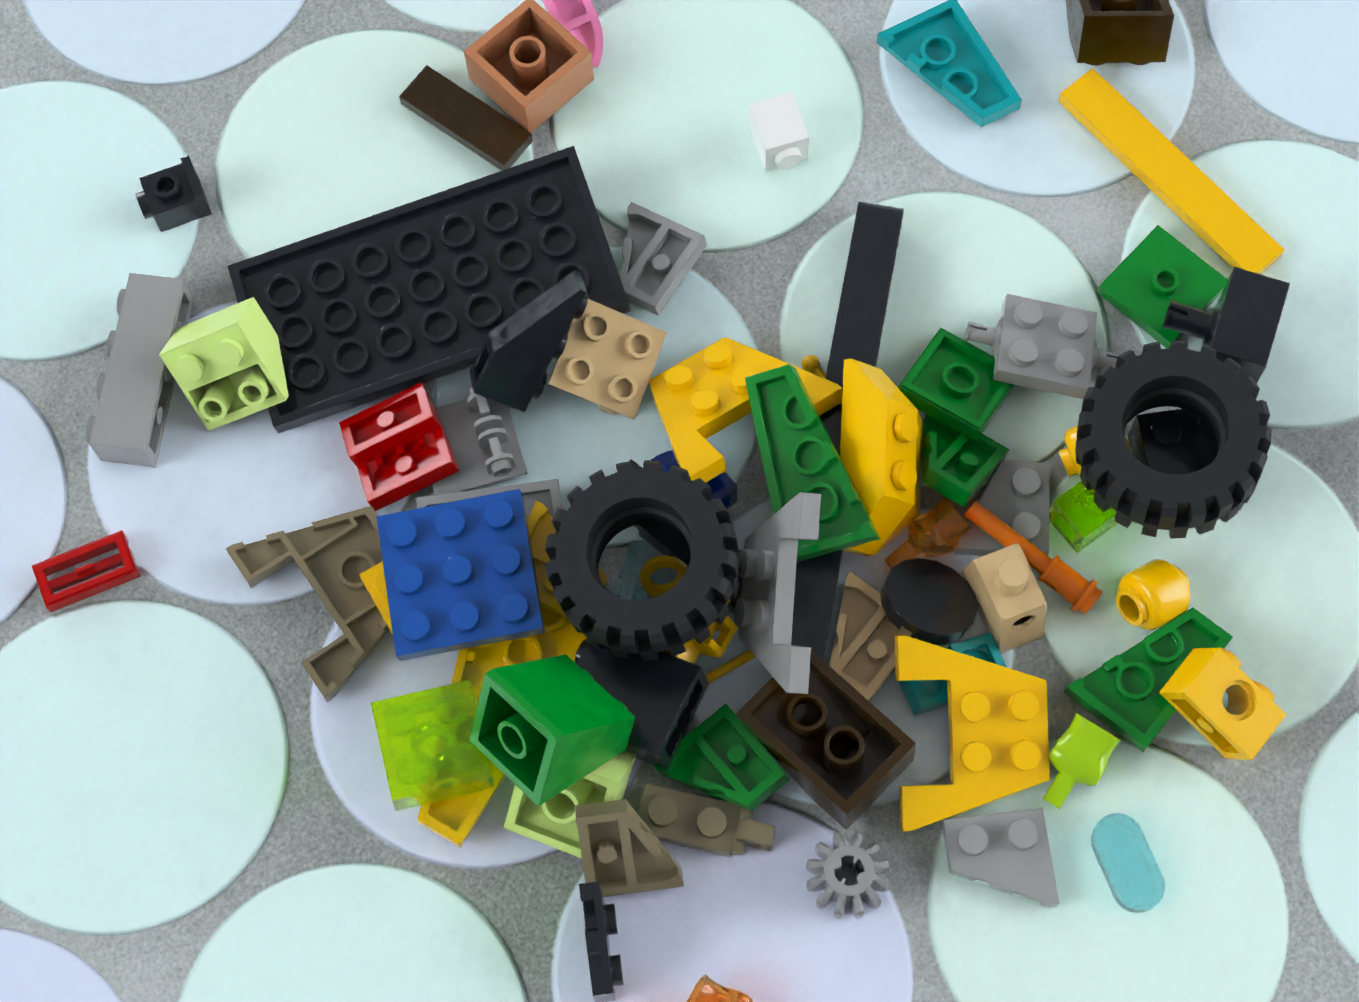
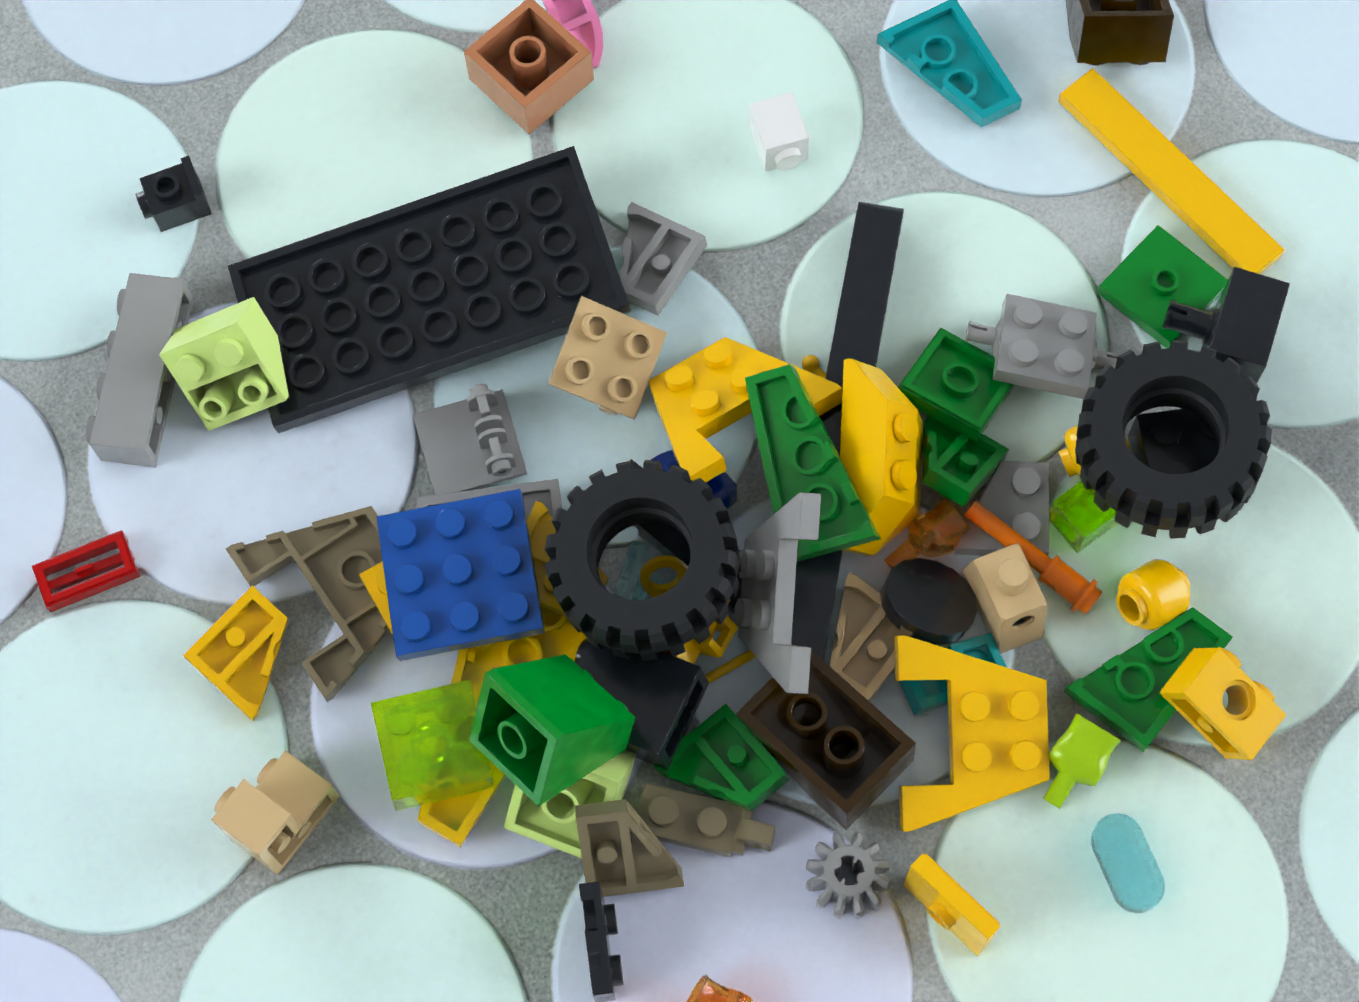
(241, 650): none -> yellow wing
(276, 814): none -> tan brick
(398, 446): red slope -> none
(466, 118): dark brown tile -> none
(519, 350): black slope -> none
(950, 904): none -> yellow plate
(1005, 852): light grey wing -> none

